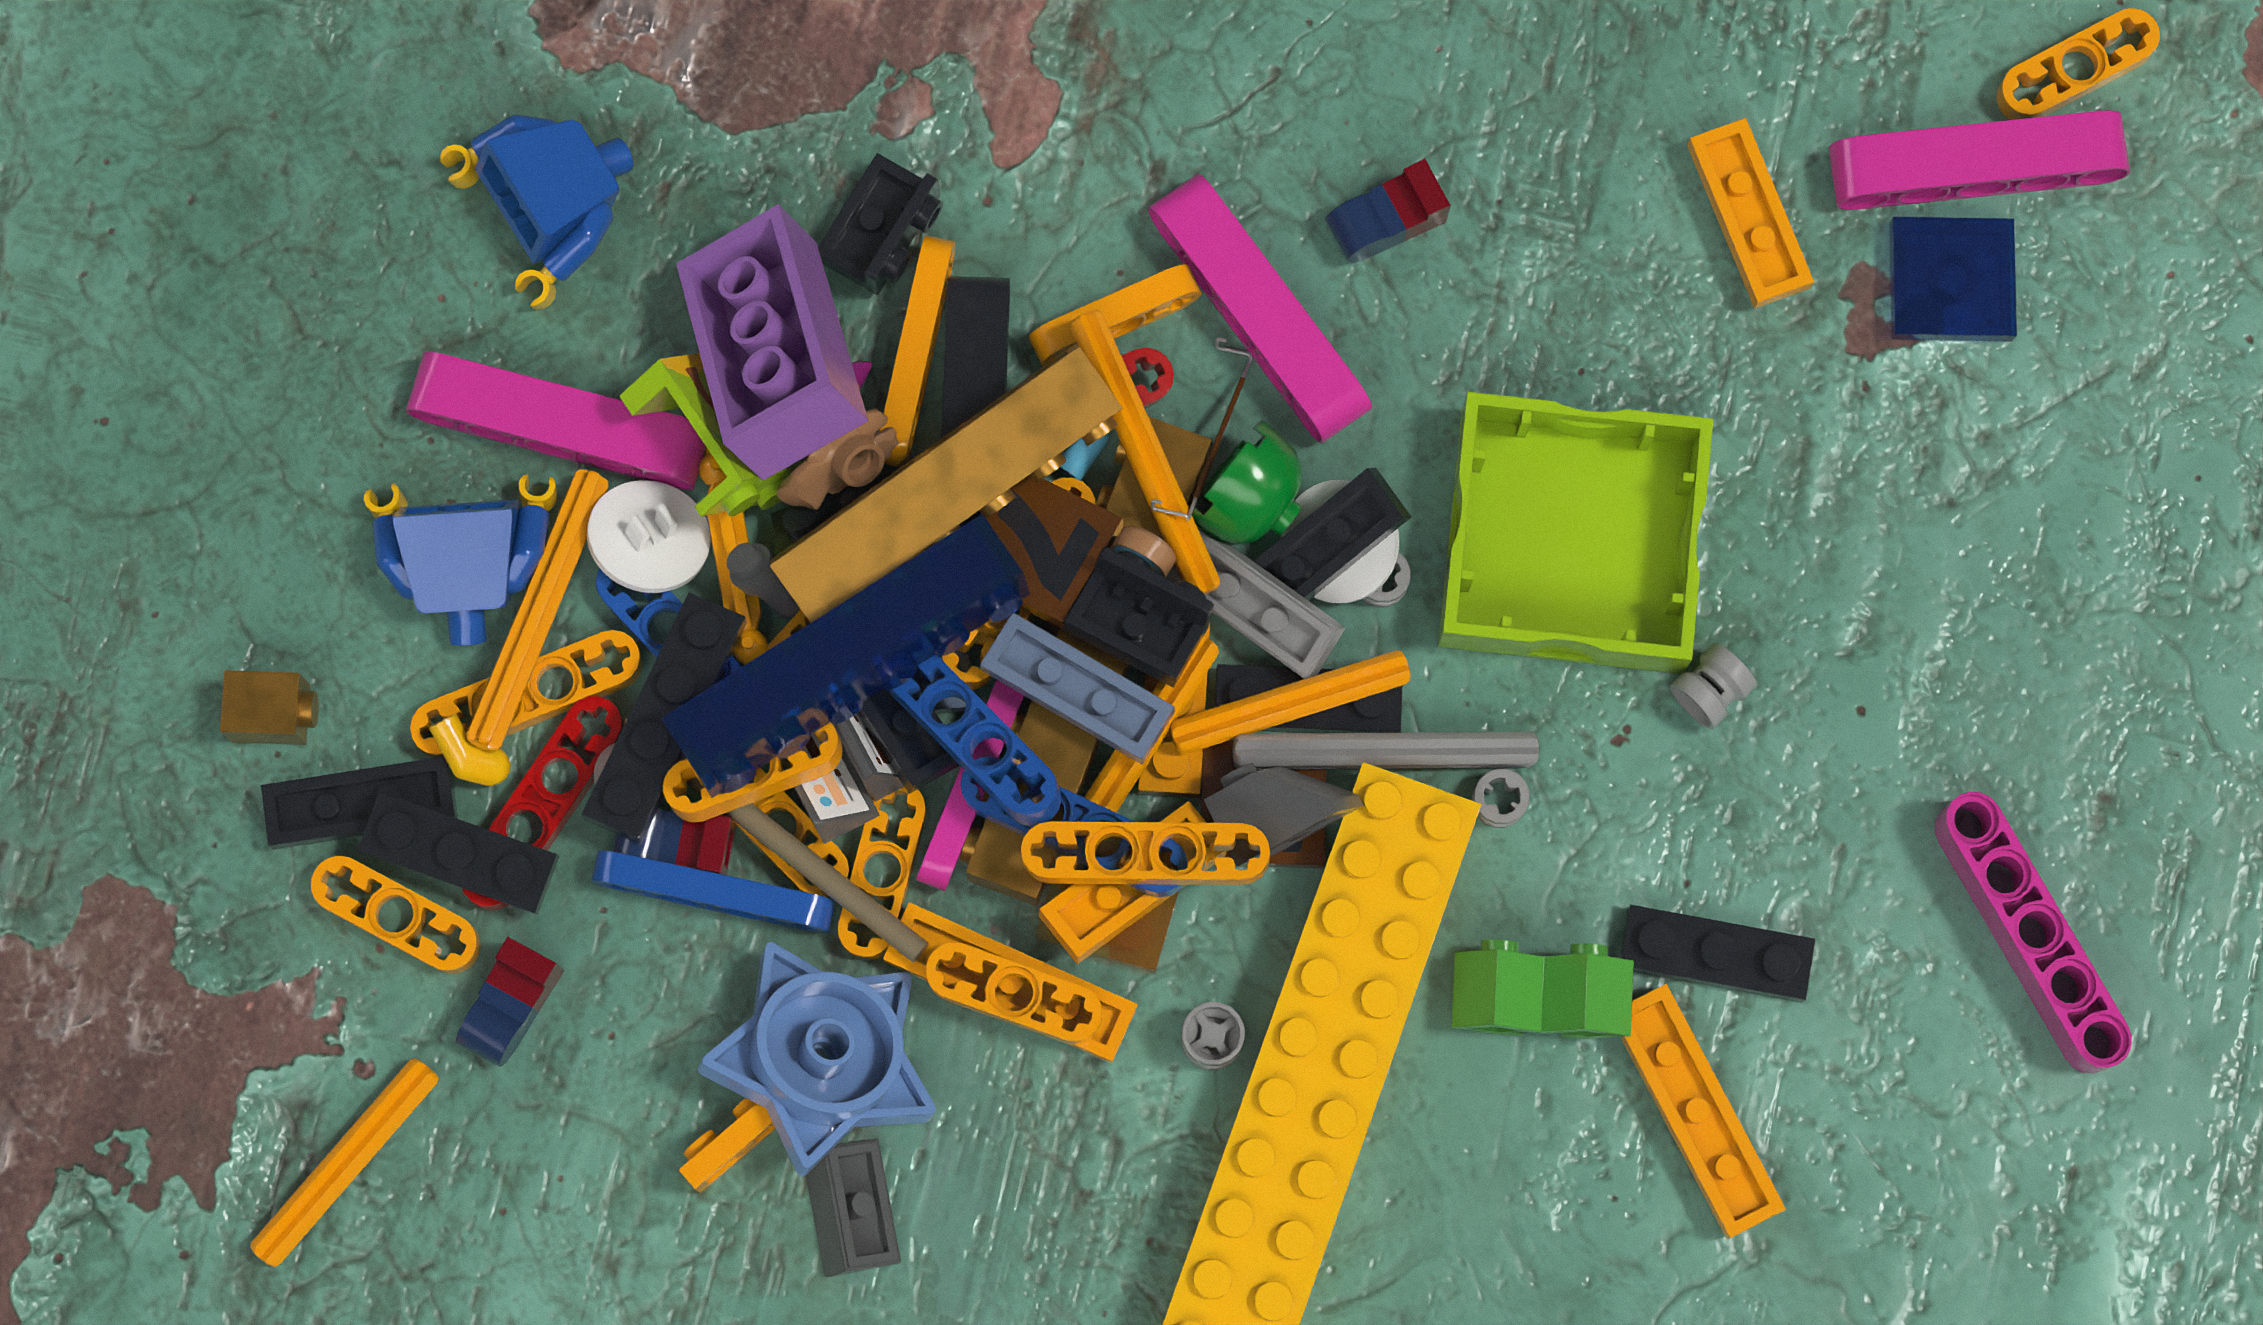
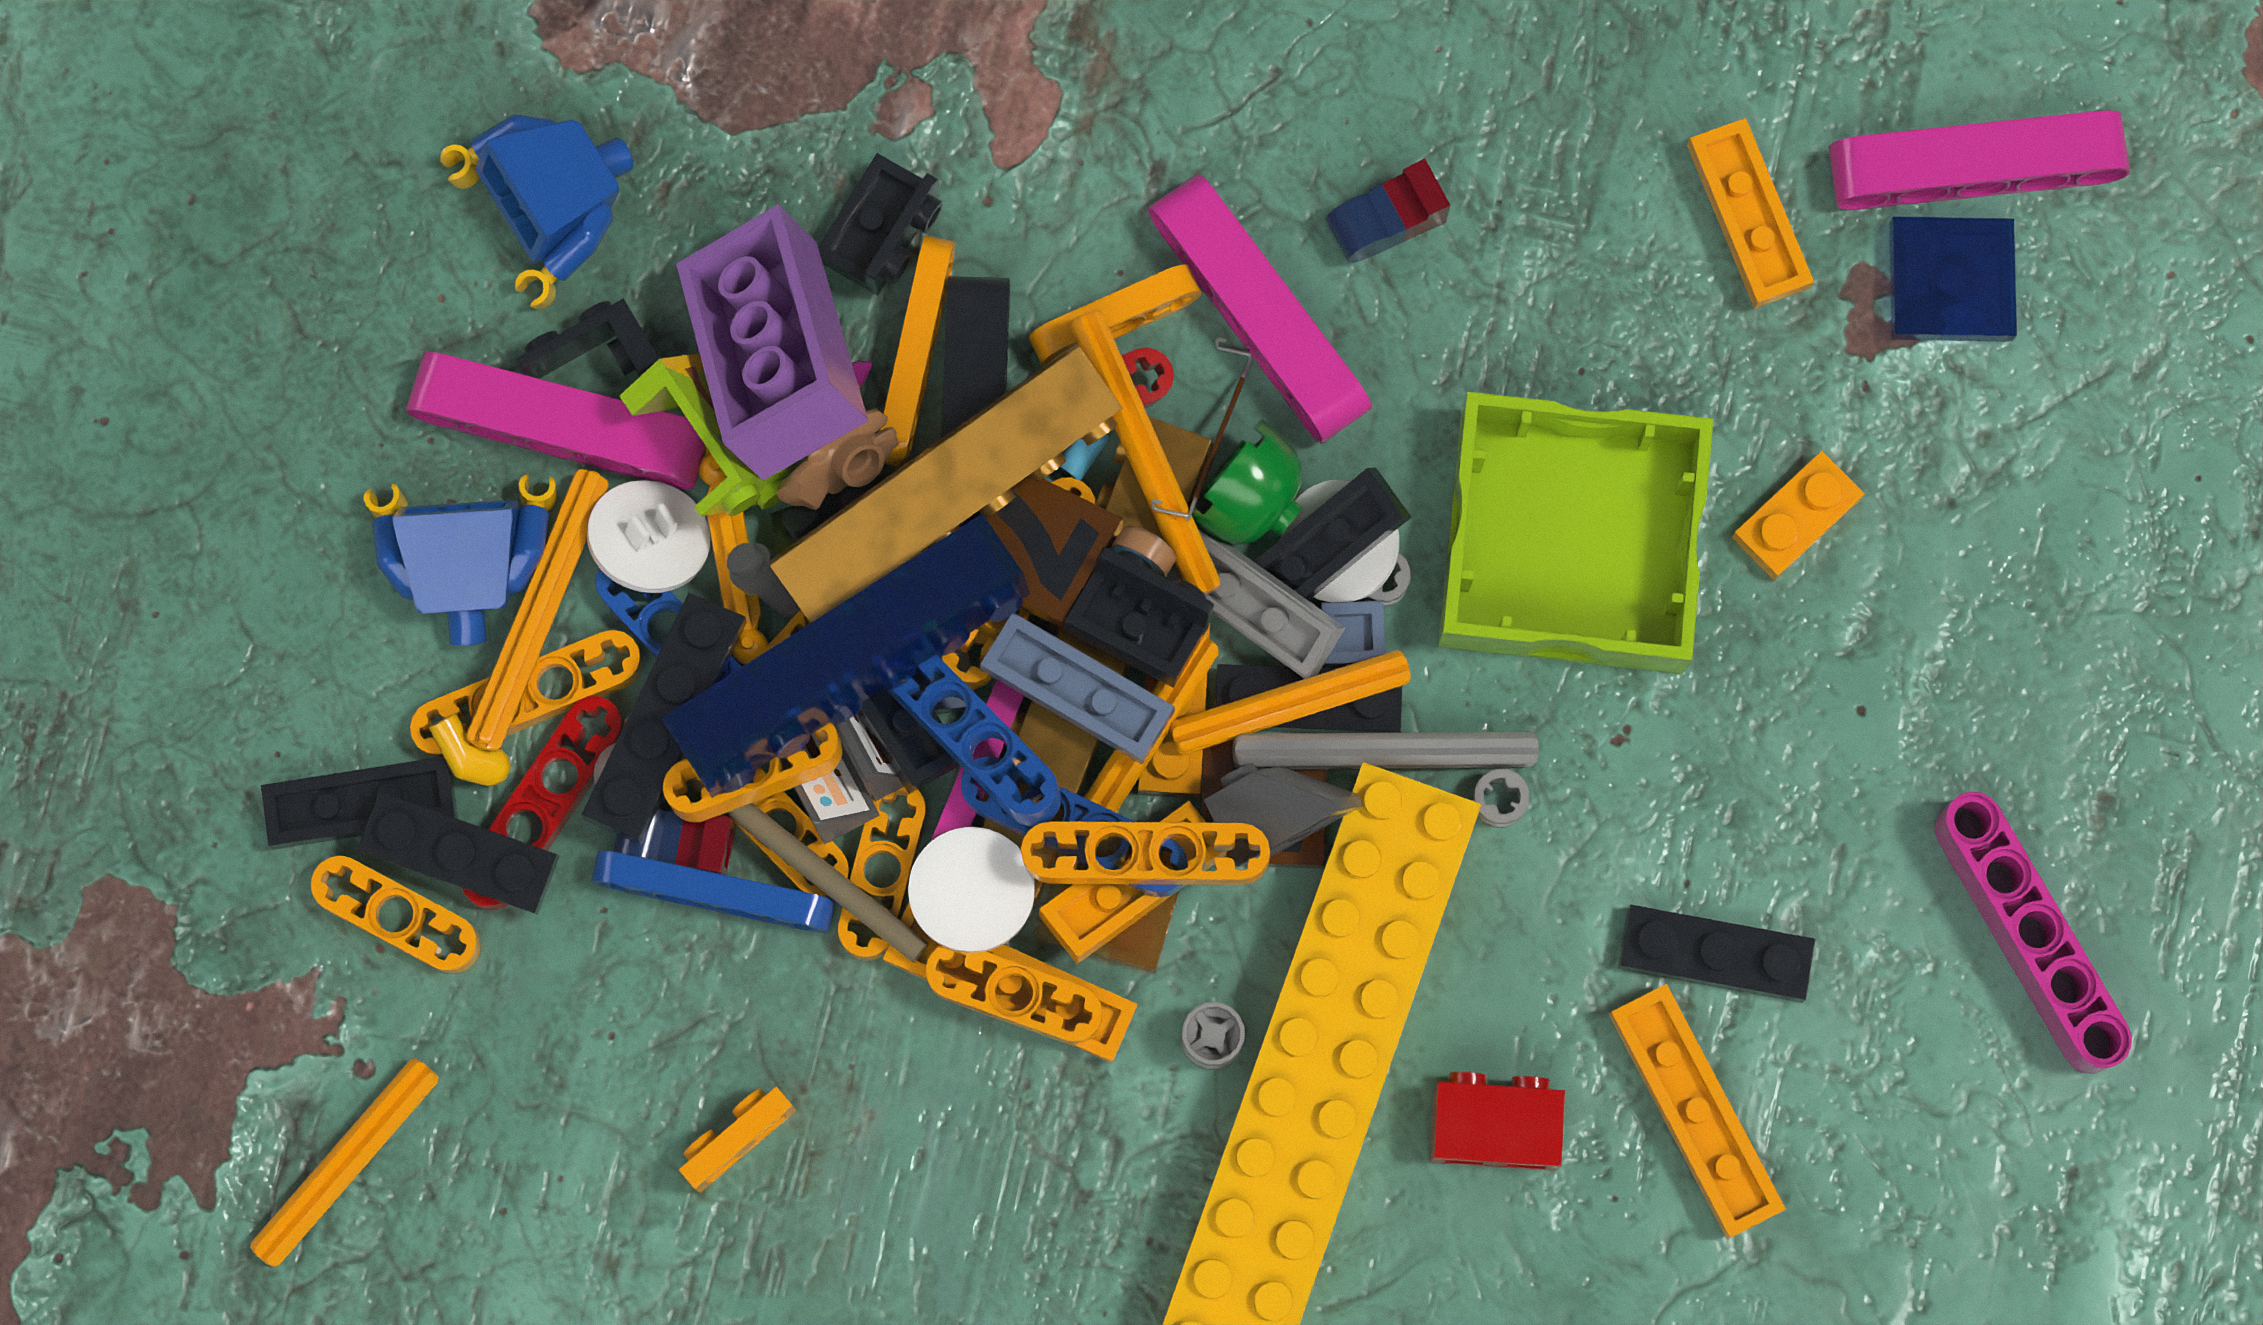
(267, 707): pearl gold brick -> none
(508, 1002): leg -> none
(596, 326): none -> black bracket
(814, 1097): medium blue plate -> none
(853, 1209): dark grey slope -> none
(971, 890): none -> white piece
(1363, 632): none -> sand blue plate
(1497, 1124): none -> red brick
(1560, 994): bright green brick -> none
(1713, 686): light grey wheel -> none
(1798, 515): none -> light orange plate
(2107, 32): light orange beam -> none

